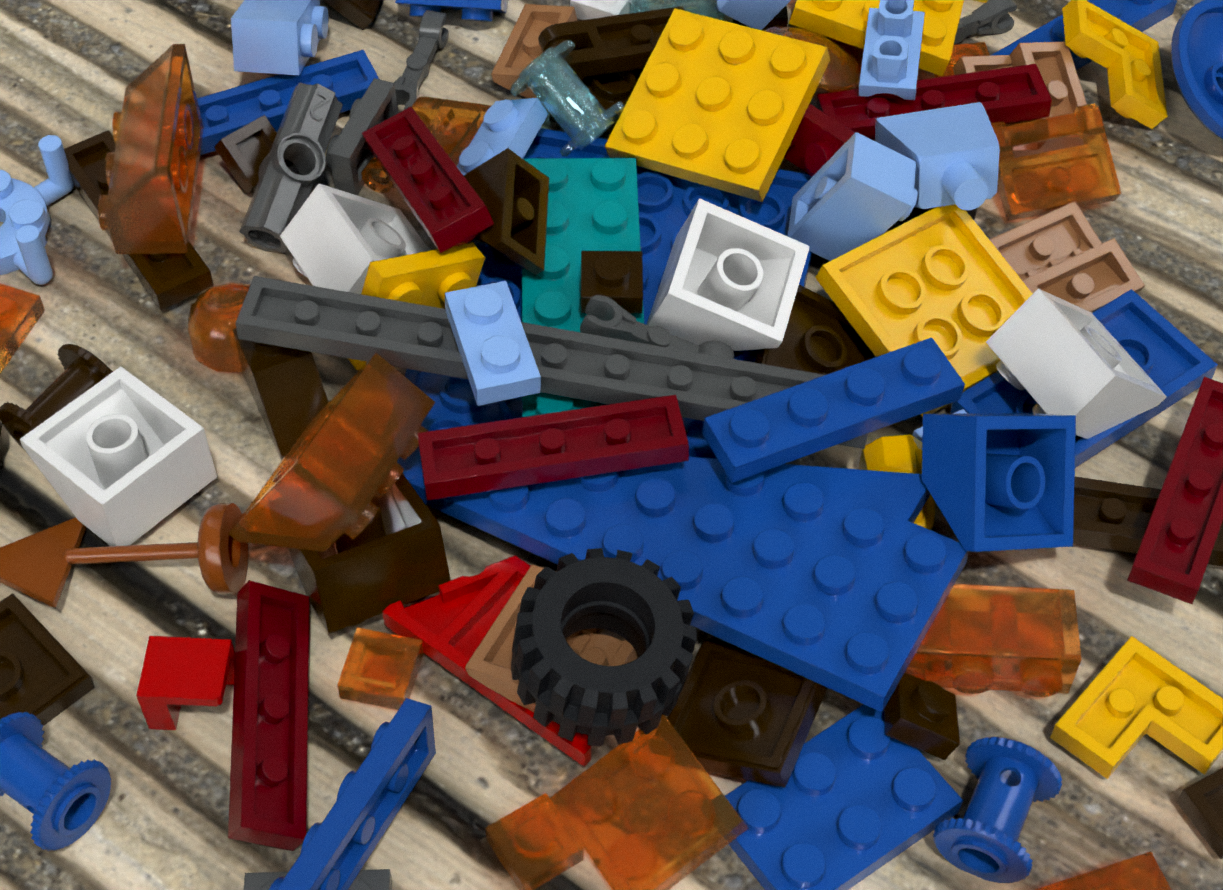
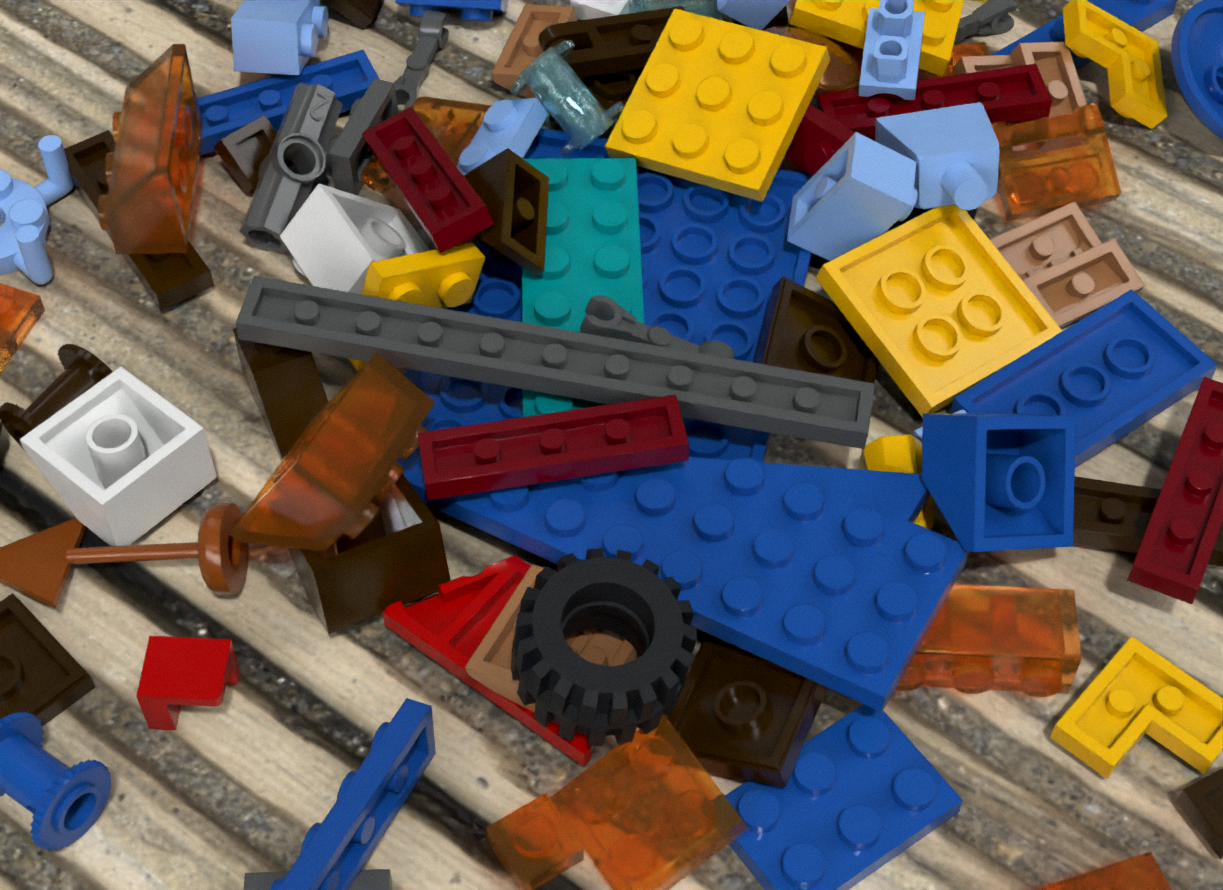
(212, 326): clear orange hair -> none
(270, 718): dark red plate -> none
(380, 668): clear orange plate -> none
(492, 343): light blue plate -> none
(614, 276): dark brown plate -> none
(728, 281): white slope -> none
(832, 409): blue plate -> none
(923, 716): dark brown plate -> none
(1007, 784): blue hose -> none
(1072, 365): white slope -> none

